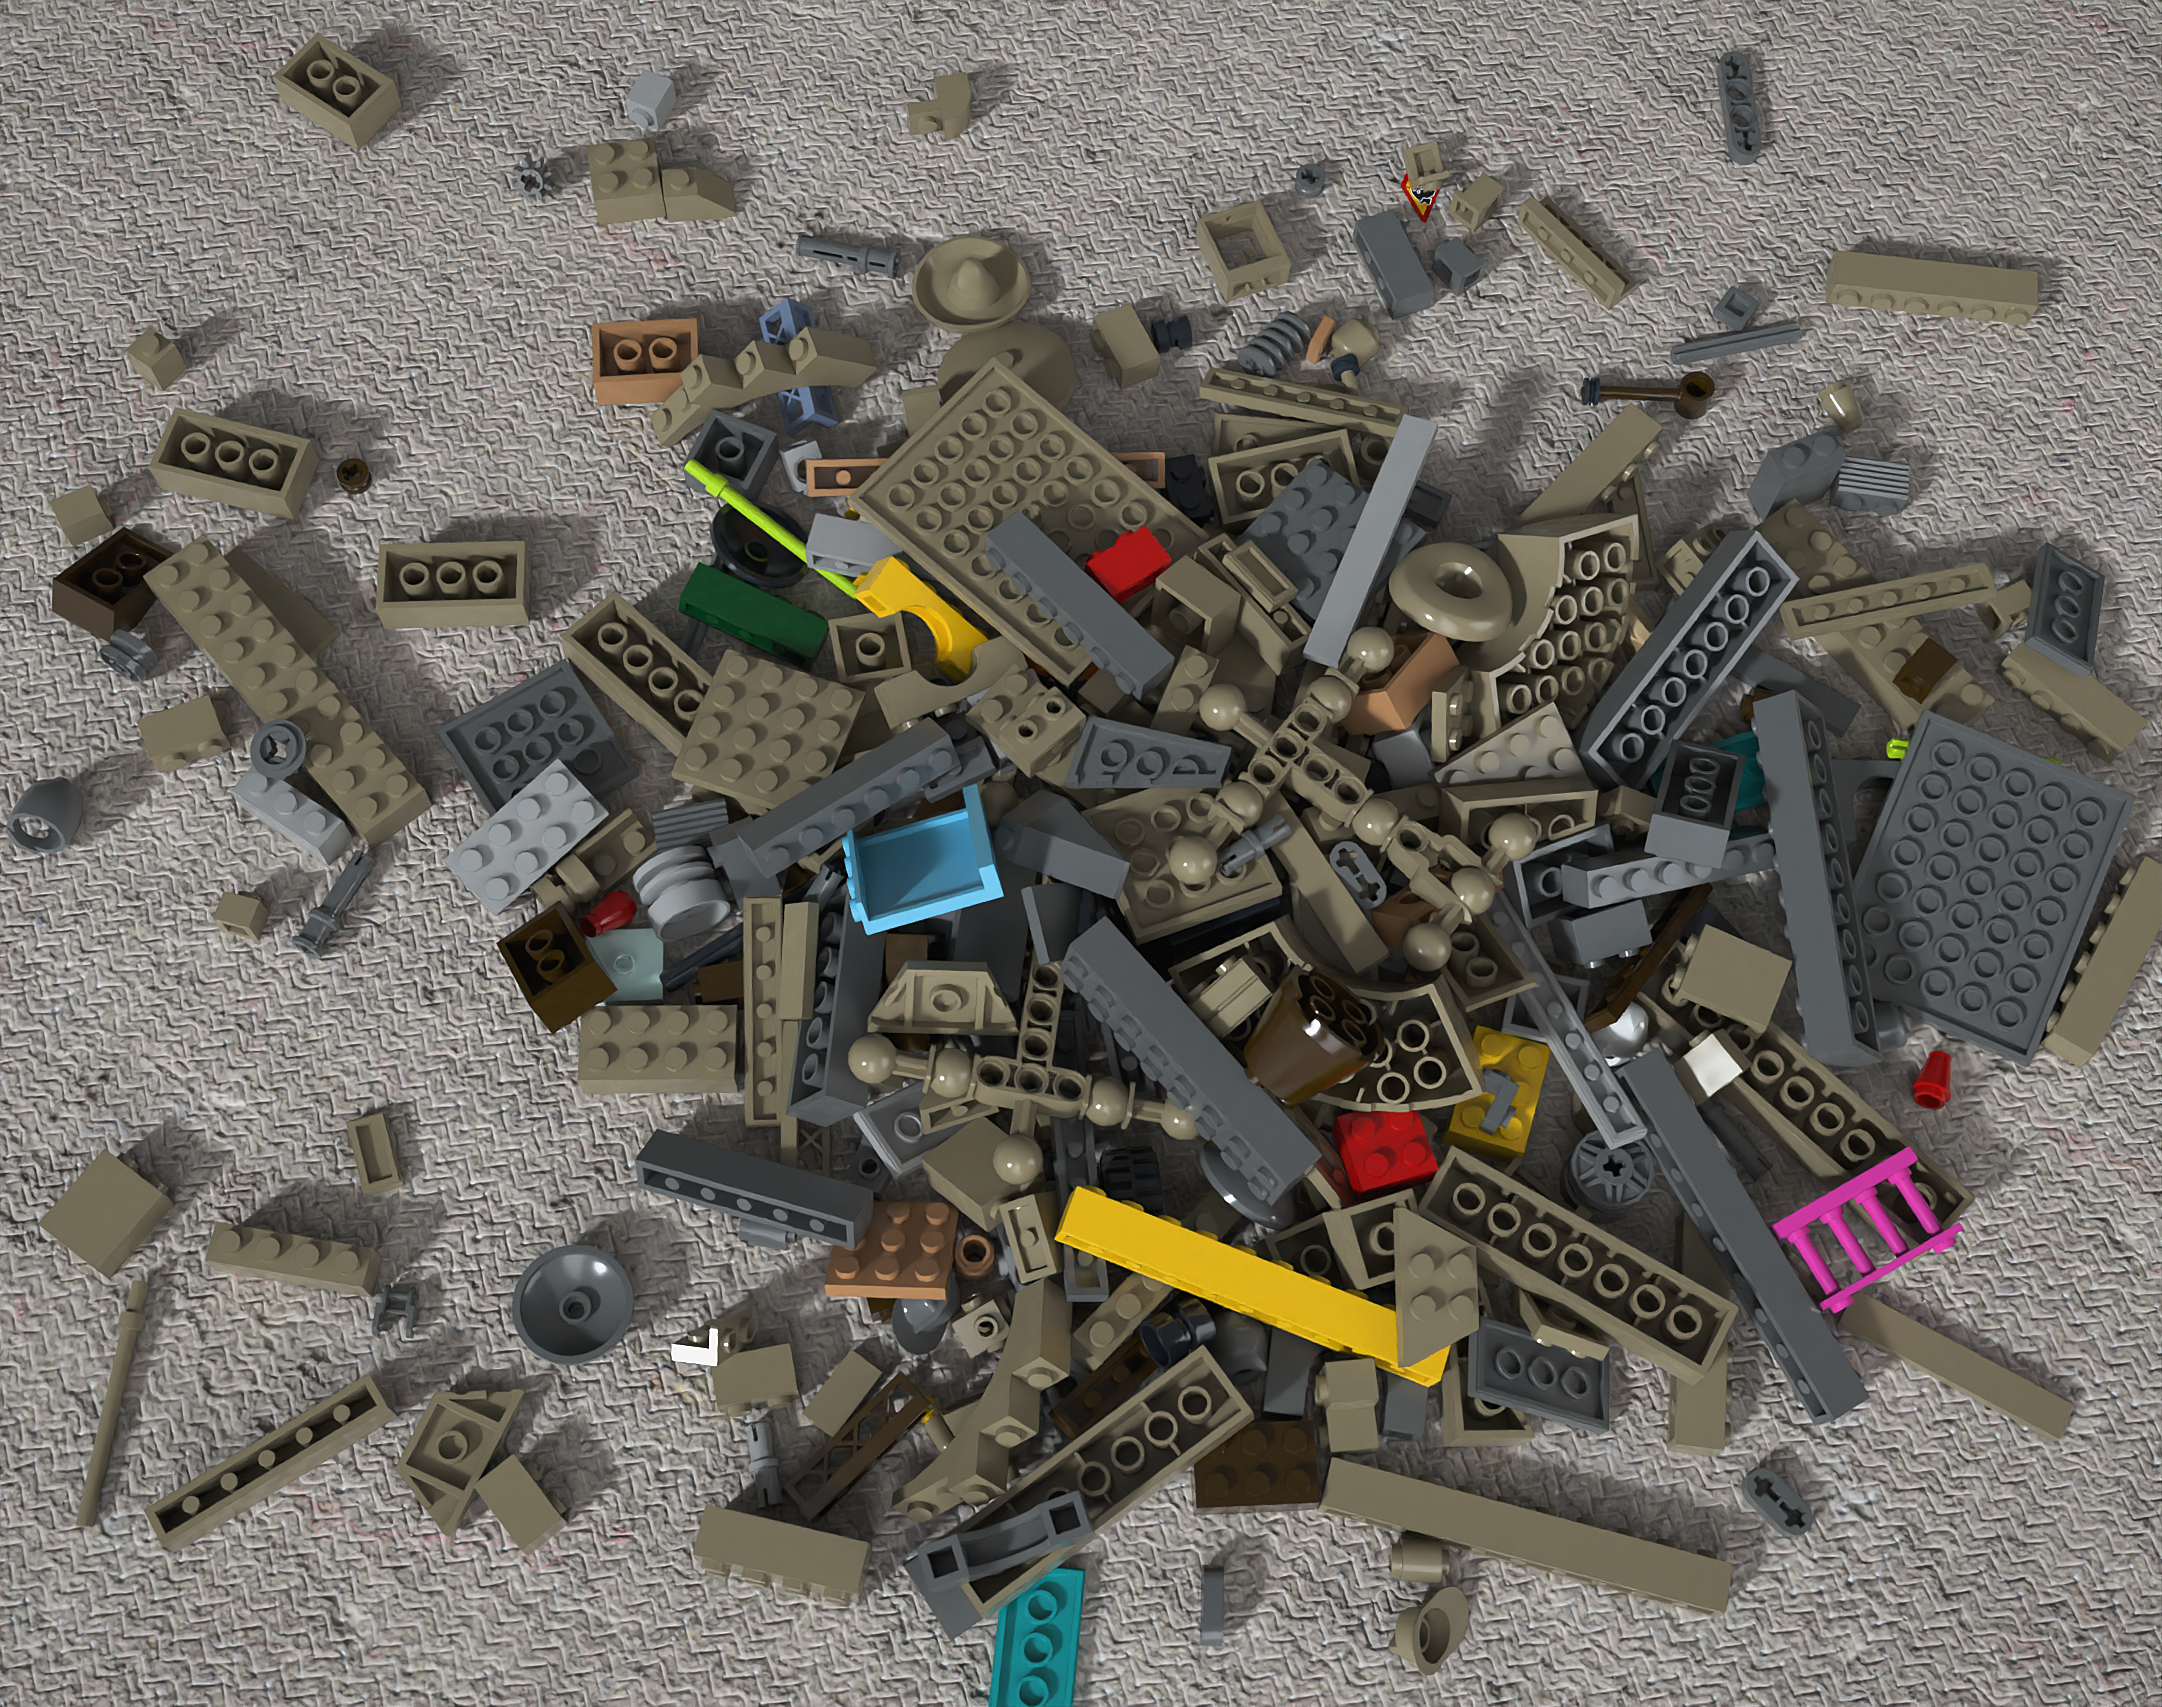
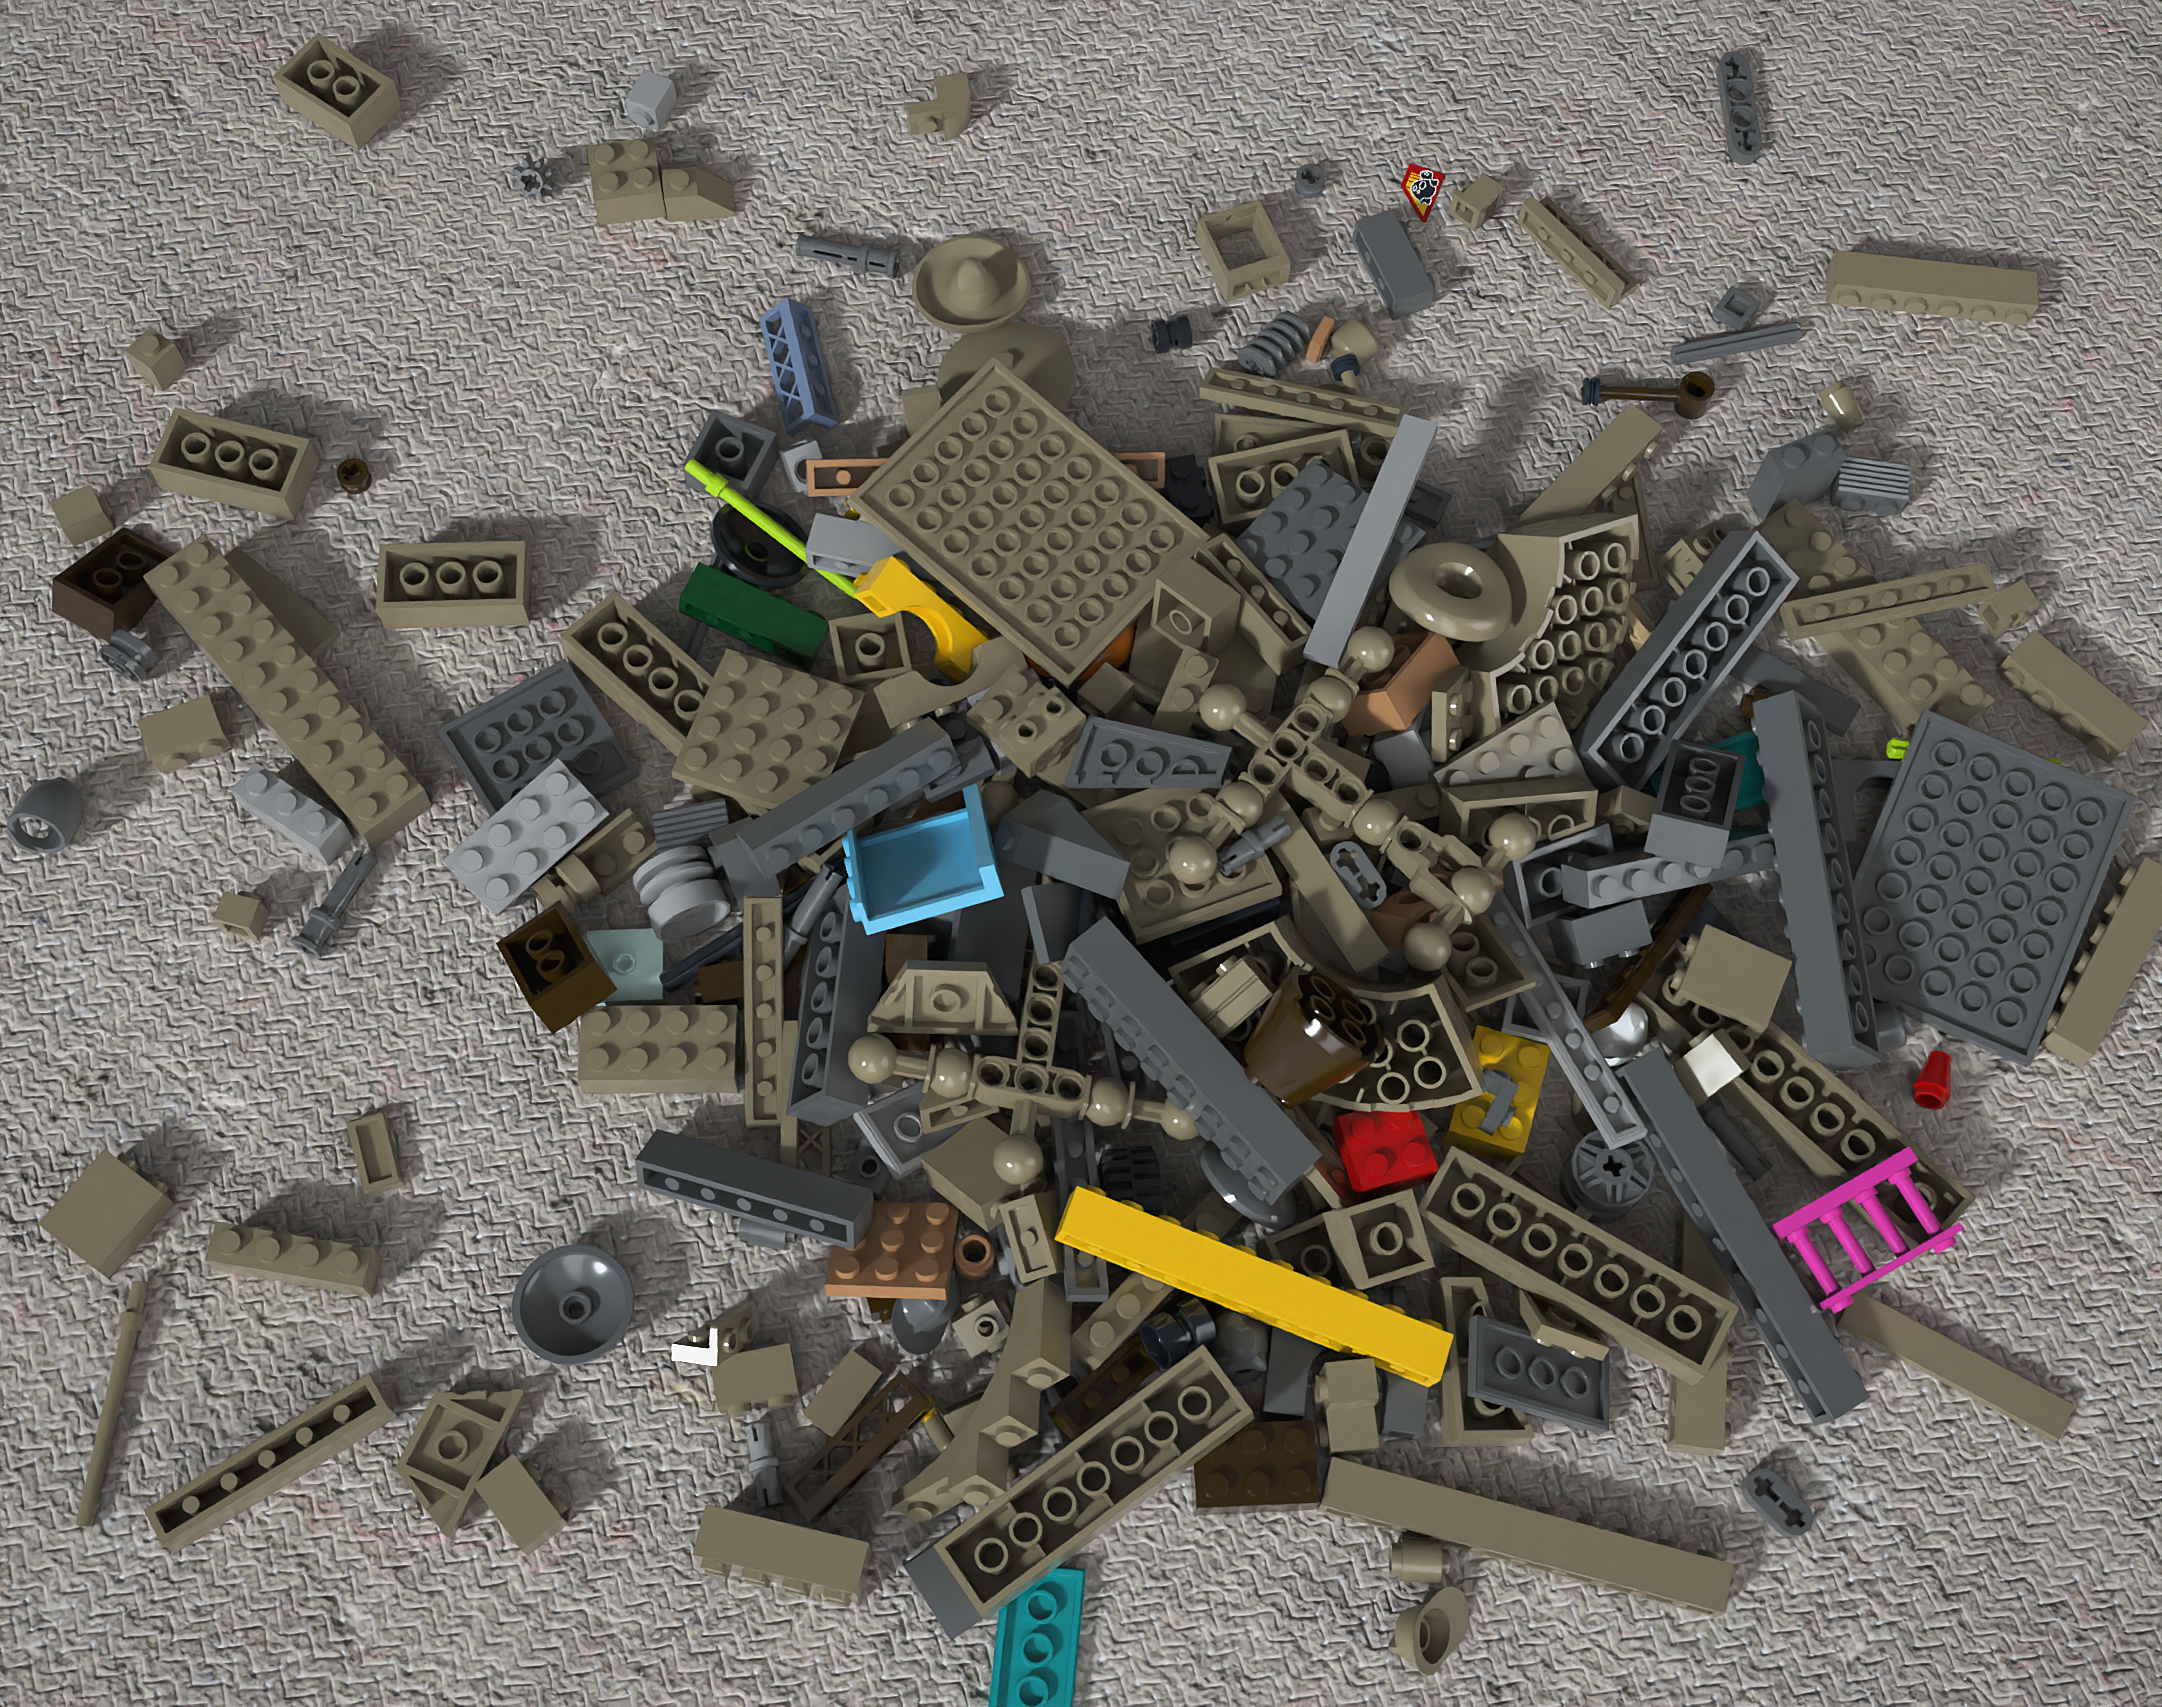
(264, 748): dark grey gear -> none
(382, 1309): dark grey piece -> none
(611, 912): red cone -> none
(642, 359): medium nougat brick -> none
(761, 369): dark tan arch -> none
(798, 961): dark tan tile -> none
(1006, 1544): dark grey arch -> none
(1078, 605): dark grey brick -> none
(1125, 346): dark tan brick -> none
(1128, 565): red brick -> none
(1212, 1605): dark grey beam -> none
(1260, 576): dark tan tile -> none
(1425, 167): dark tan bracket -> none
(1432, 1287): dark tan wing -> none
(1458, 265): dark grey brick -> none
(1924, 670): dark brown brick -> none
(2064, 610): dark grey tile -> none

